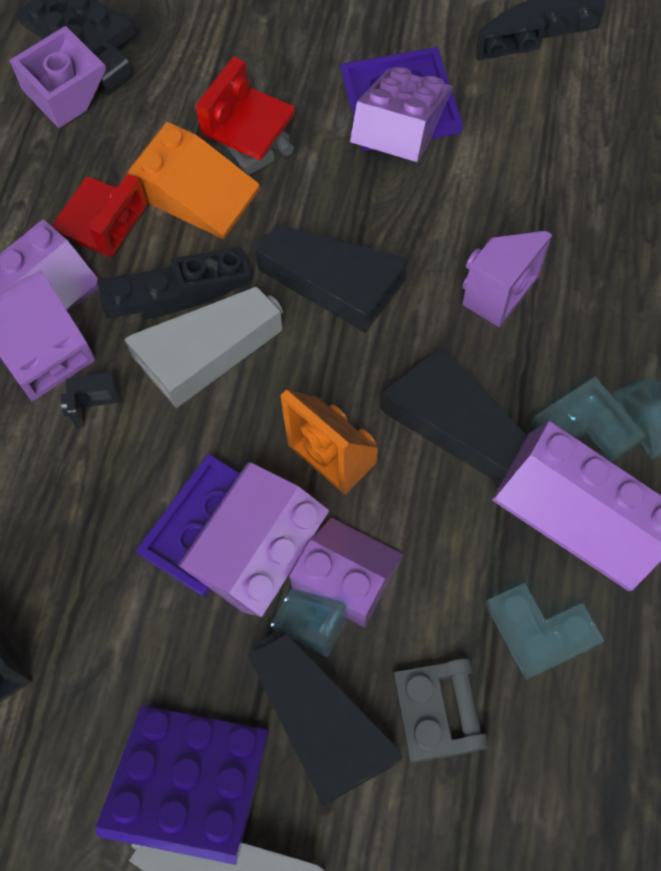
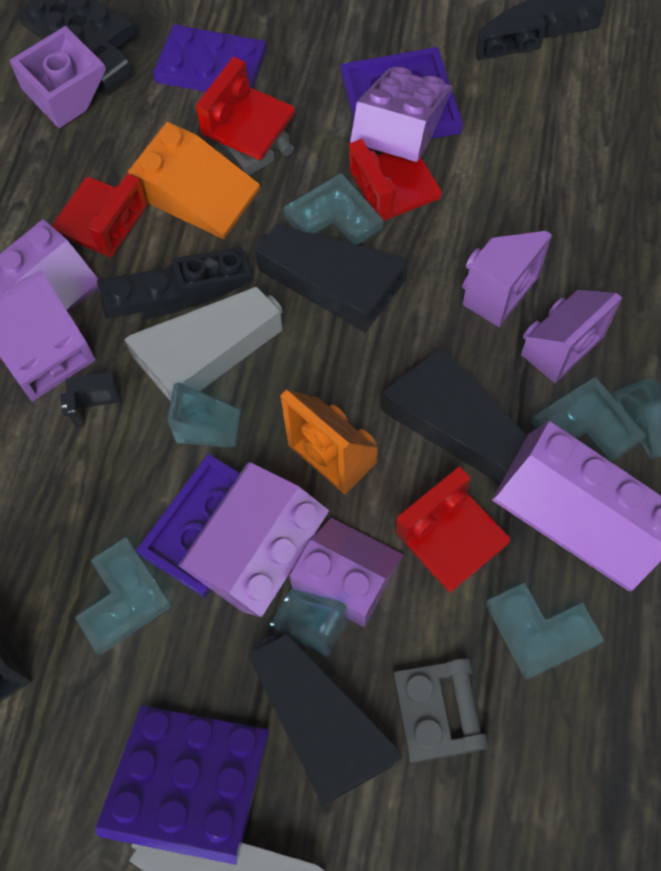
(132, 601): none -> clear light blue plate
(197, 56): none -> dark purple plate
(201, 419): none -> clear light blue slope
(337, 203): none -> clear light blue plate
(391, 182): none -> red bracket
(450, 531): none -> red bracket
(569, 331): none -> medium lavender slope

